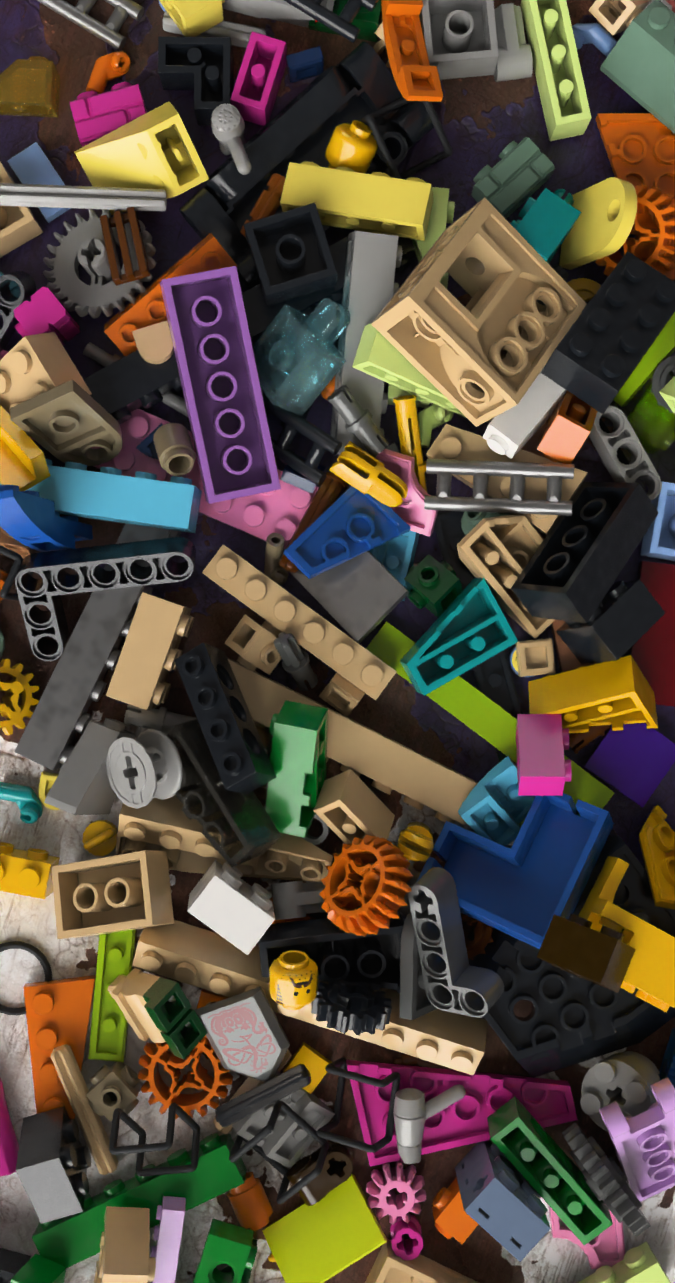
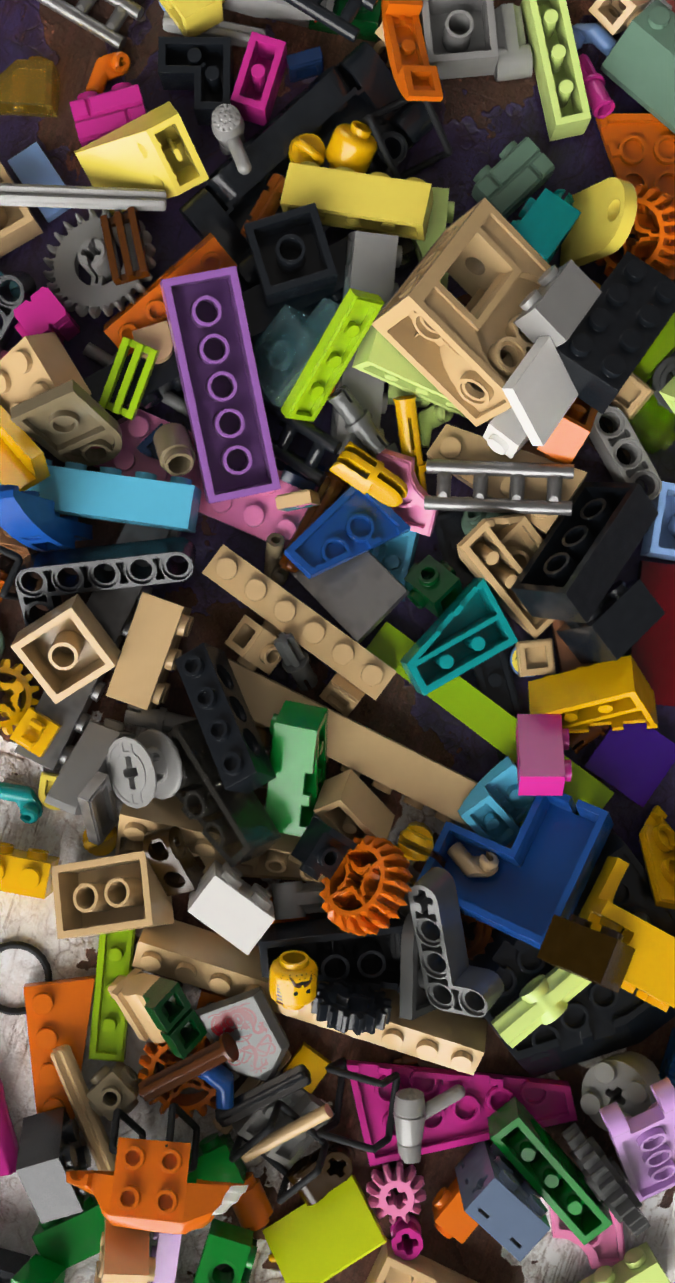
(35, 732): none -> yellow tile
(66, 649): none -> tan brick
(98, 808): none -> flat silver tile
(113, 377): none -> lime tile
(152, 1189): none -> orange animal
(171, 859): none -> dark brown leg
(189, 1068): none -> reddish brown axle
(223, 1081): none -> blue arm
(289, 1131): none -> tan bar
(297, 500): none -> tan tile
(307, 148): none -> yellow tile
(321, 849): none -> black brick
(332, 355): none -> lime tile
(473, 866): none -> tan arm
(539, 1003): none -> yellowish green piece
(540, 391): none -> white tile
(558, 304): none -> light grey brick
(597, 95): none -> dark pink axle
(632, 396): none -> tan tile

